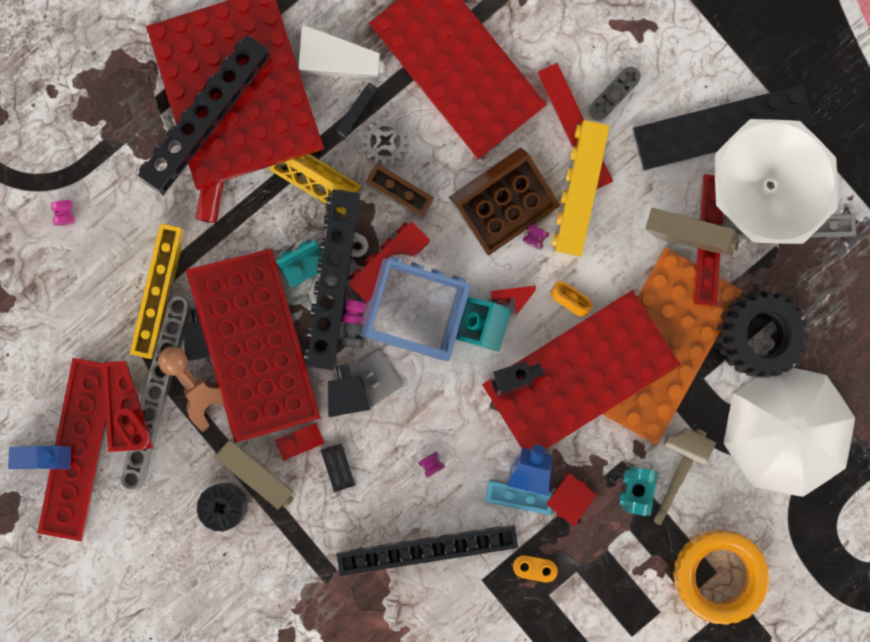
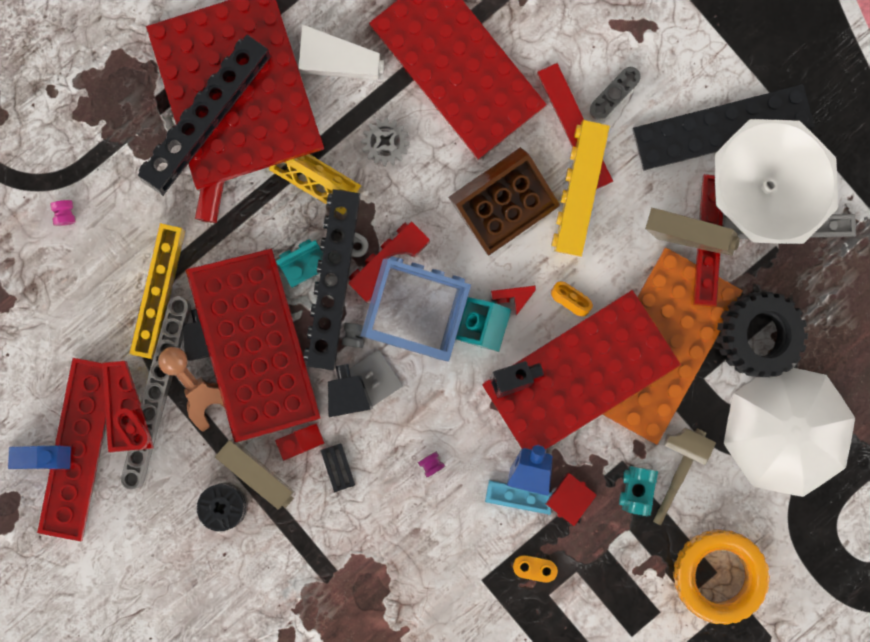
(354, 312): dark pink wheel -> none
(356, 111): black beam -> none
(399, 191): reddish brown brick -> none
(427, 550): black brick -> none
(535, 237): magenta wheel -> none

